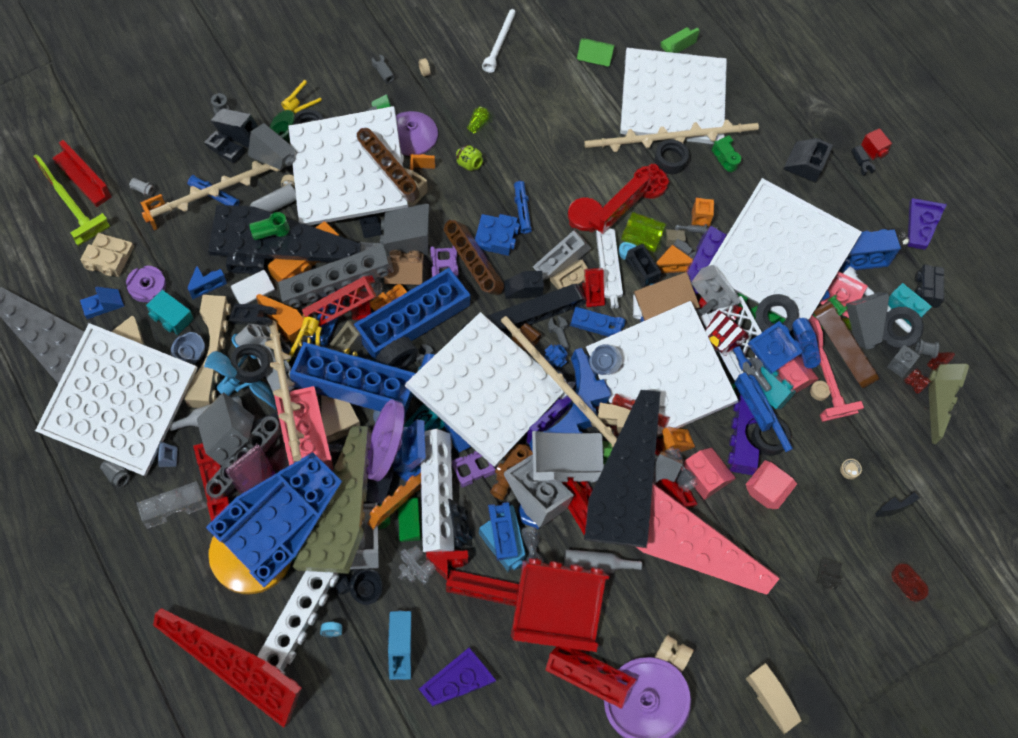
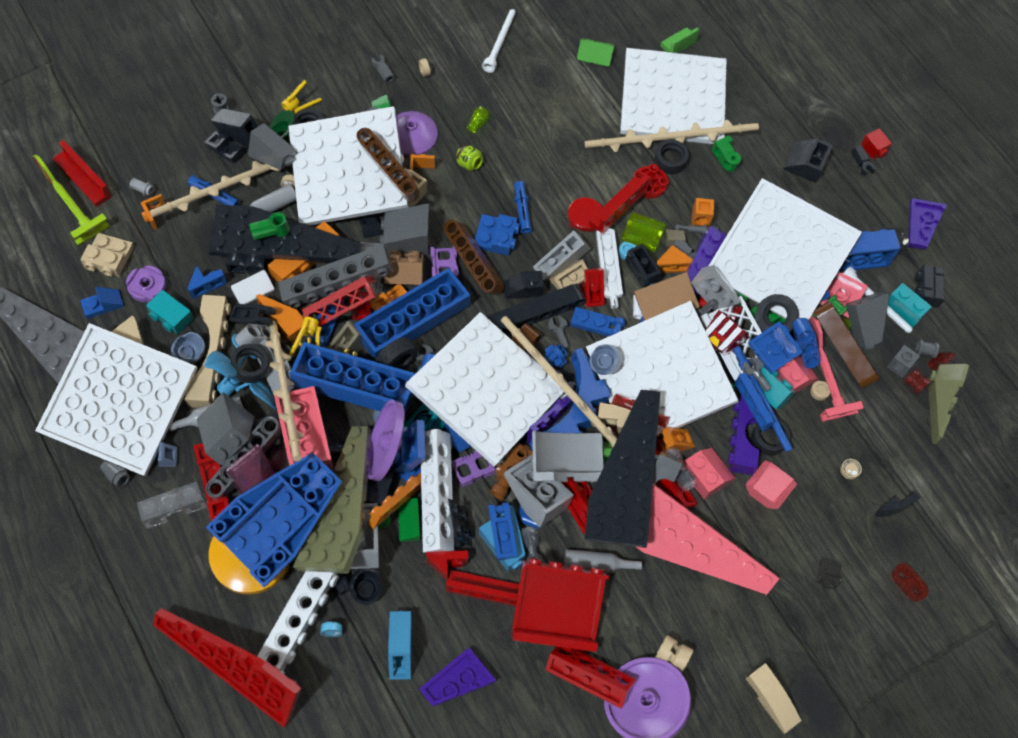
(337, 418): tan slope -> none
(422, 572): clear hips -> none
(916, 324): black tyre -> none

